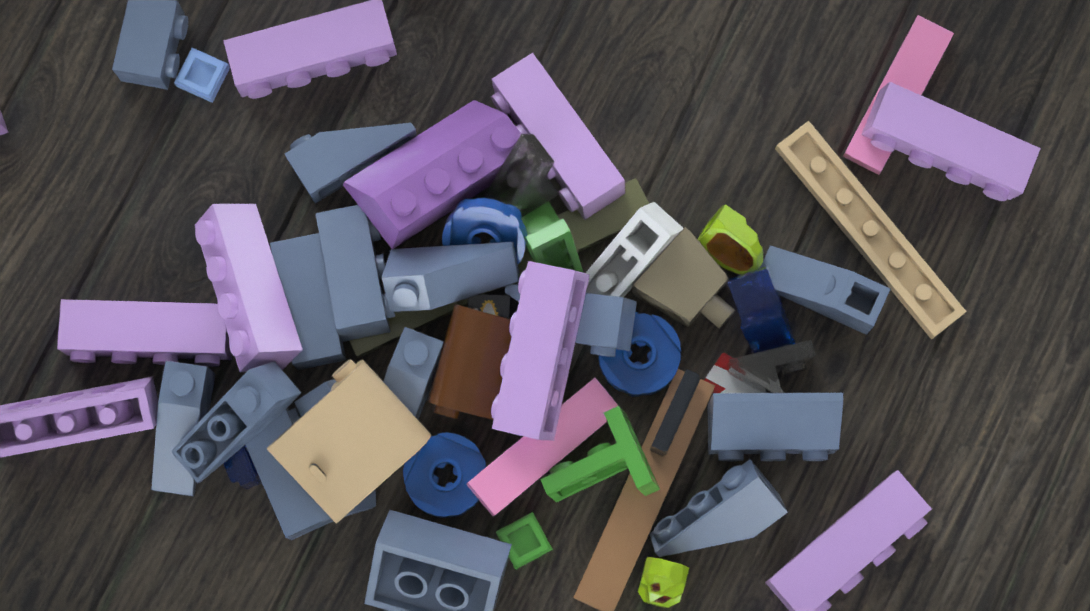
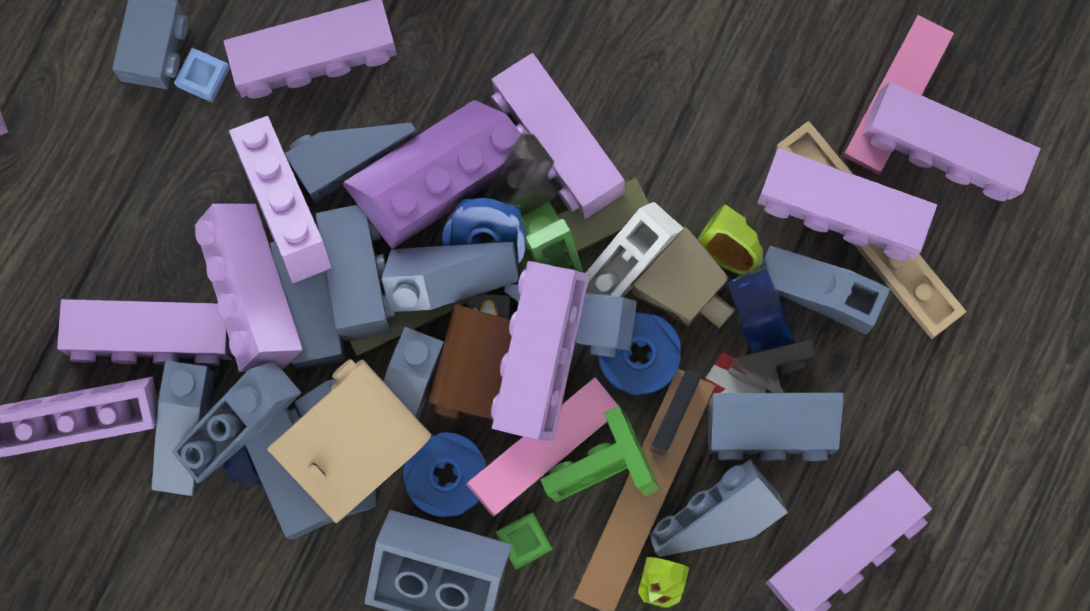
(280, 199): none -> lavender brick
(847, 205): none -> lavender brick

